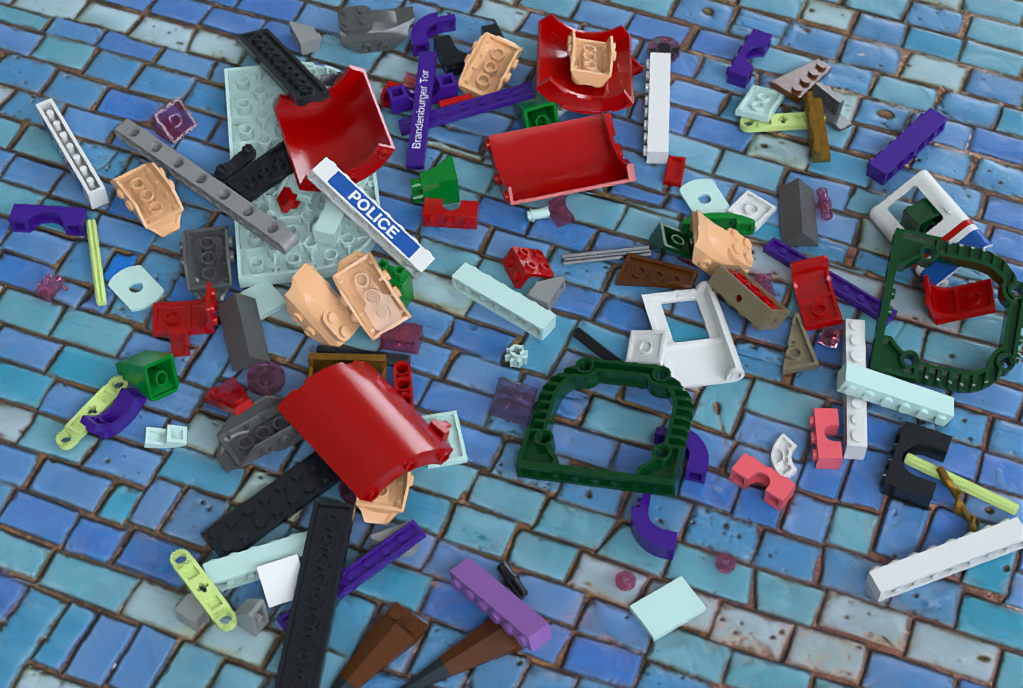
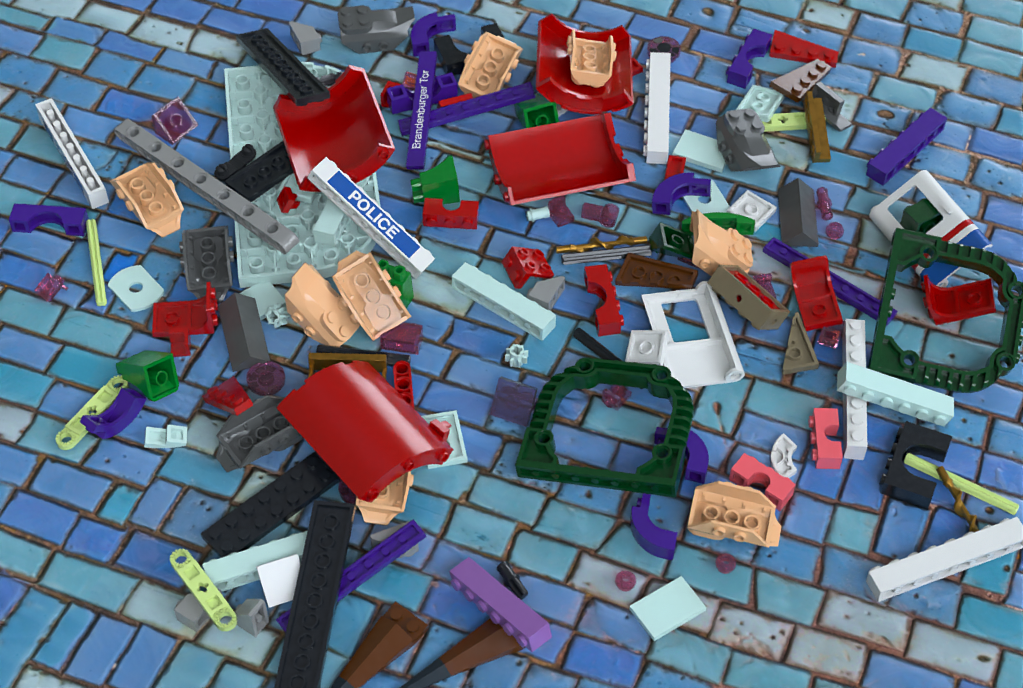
(277, 315): none -> light aqua gear
(596, 243): none -> pearl gold piece
(605, 214): none -> clear pink piece
(607, 317): none -> red arch
(615, 396): none -> clear pink bracket
(677, 187): none -> dark purple arch
(700, 151): none -> light aqua tile
(733, 513): none -> light nougat slope
(743, 142): none -> dark grey slope
(800, 50): none -> red wing
(834, 230): none -> clear pink plate

